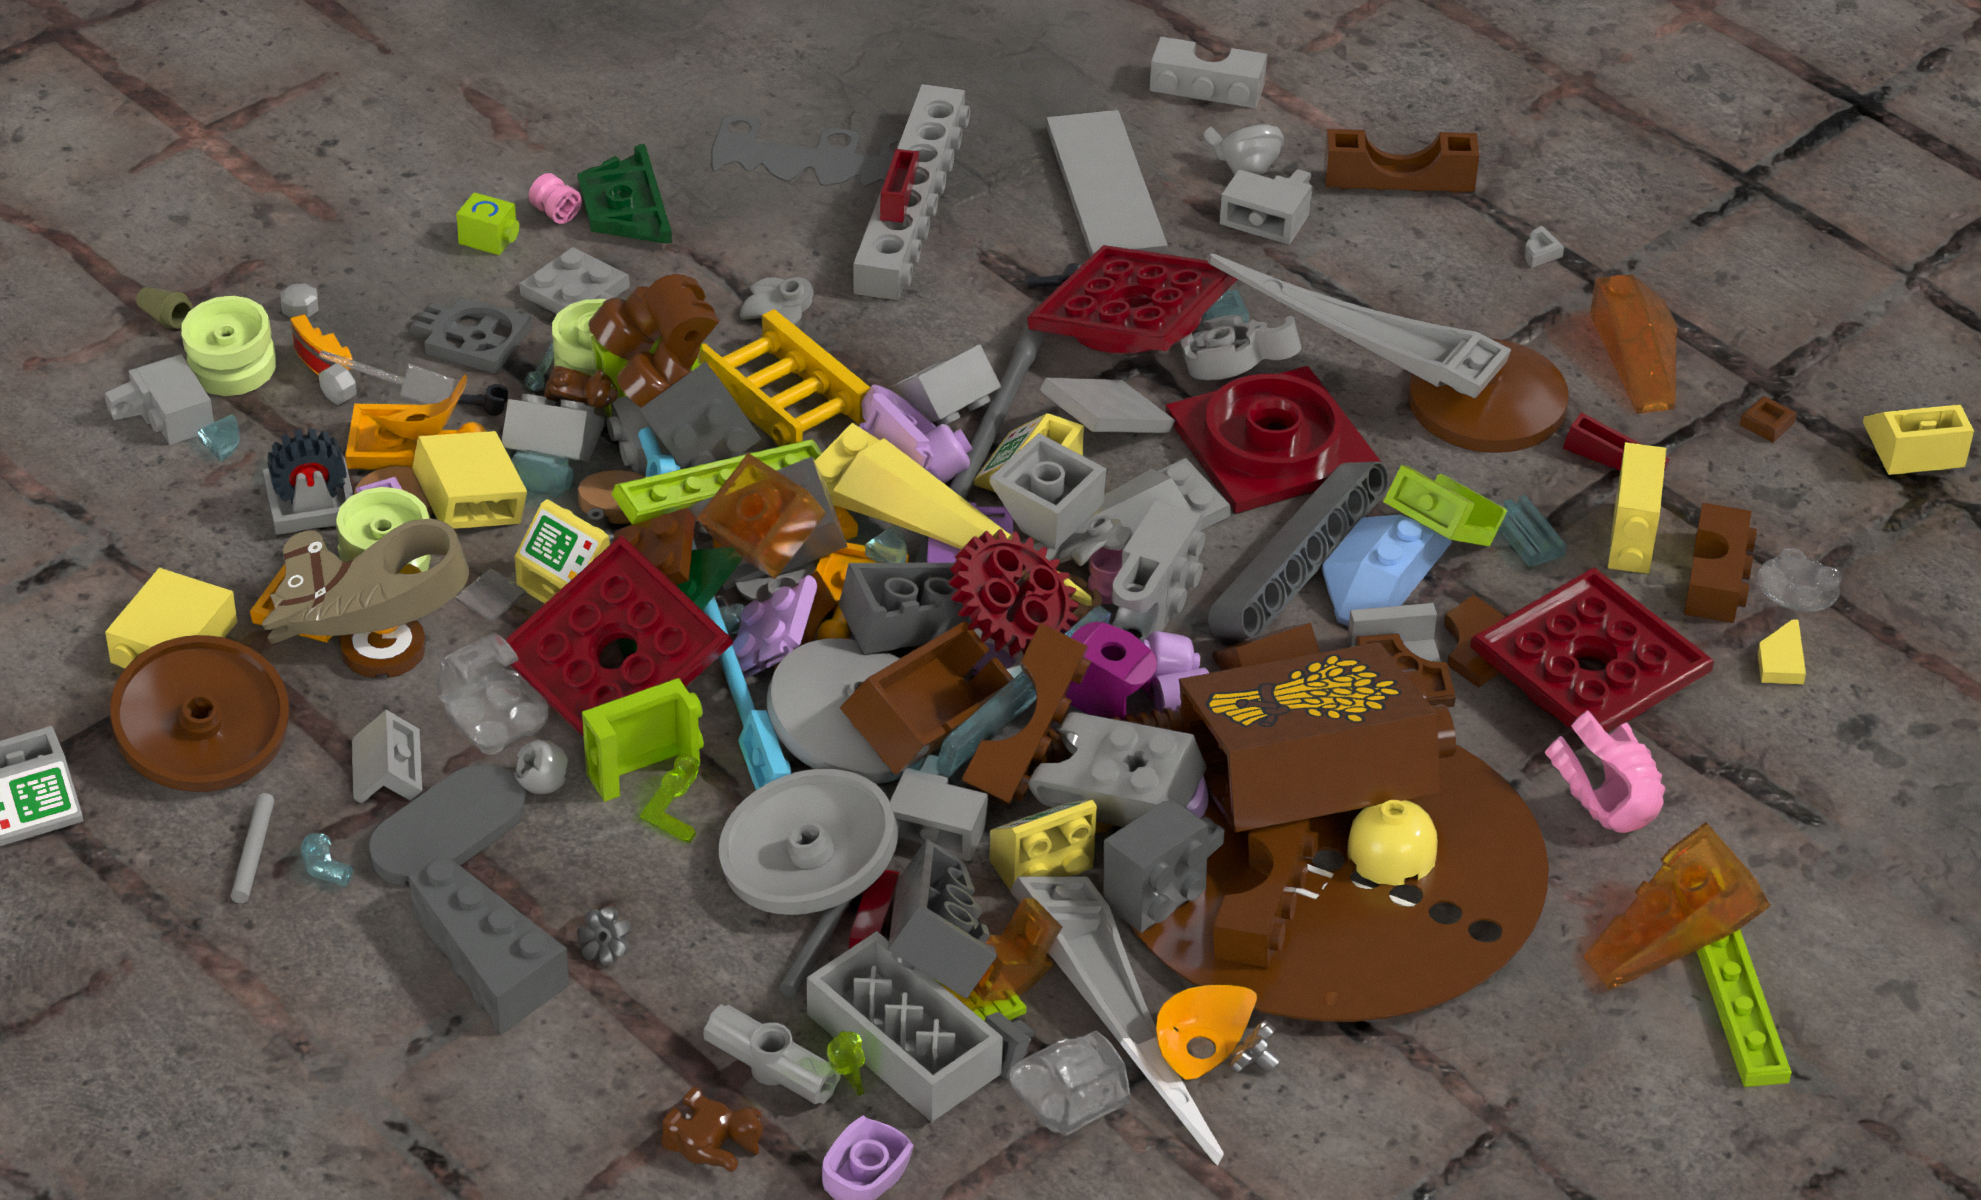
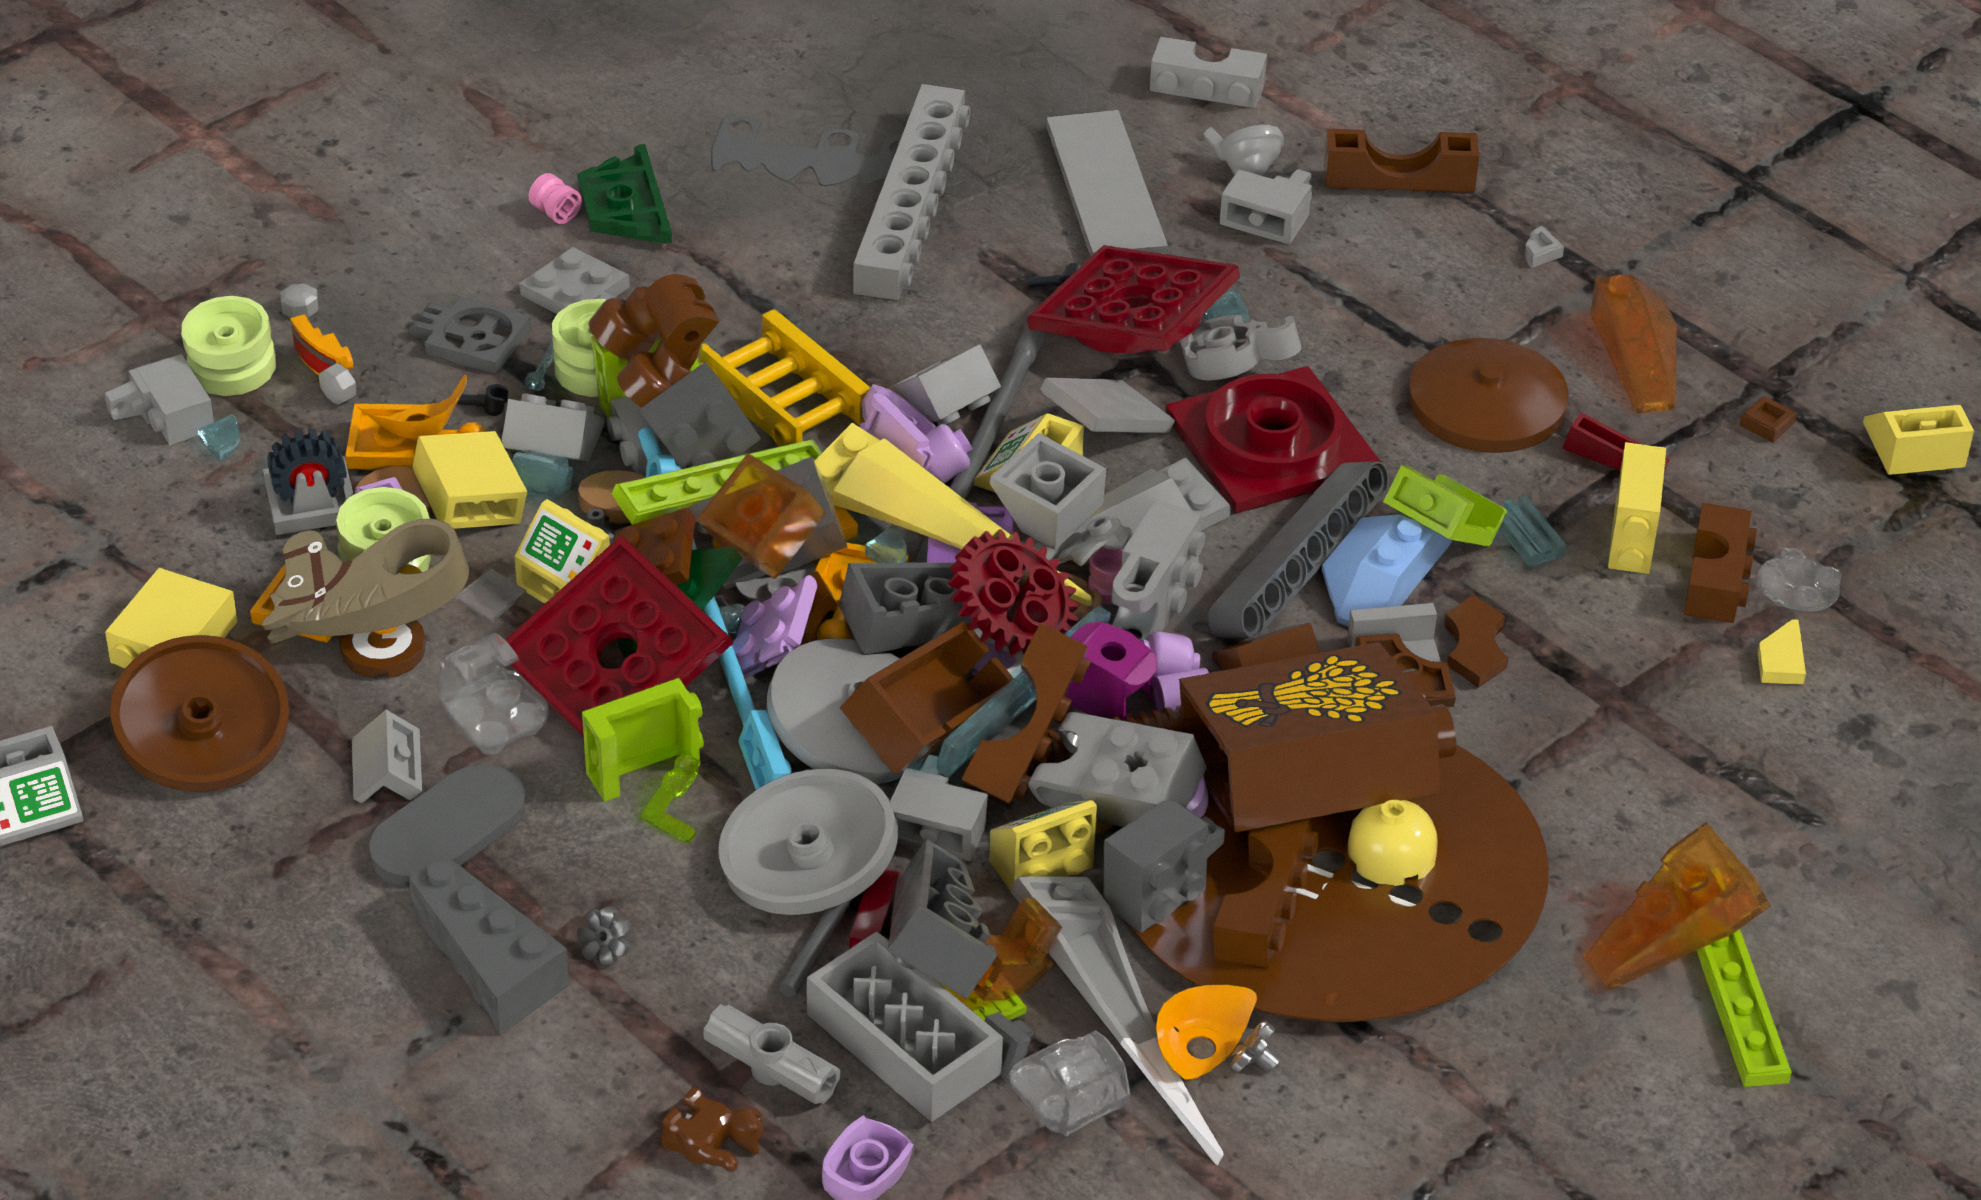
(164, 306): olive cone -> none
(252, 848): light grey bar -> none
(319, 862): clear light blue arm -> none
(418, 385): clear piece -> none
(487, 223): lime brick -> none
(541, 767): light grey piece -> none
(580, 387): reddish brown animal -> none
(786, 296): light grey plate -> none
(847, 1057): clear neon green piece -> none
(898, 185): dark red piece -> none
(1425, 349): light grey plate -> none
(1596, 623): dark red piece -> none
(1631, 786): bright pink hair -> none

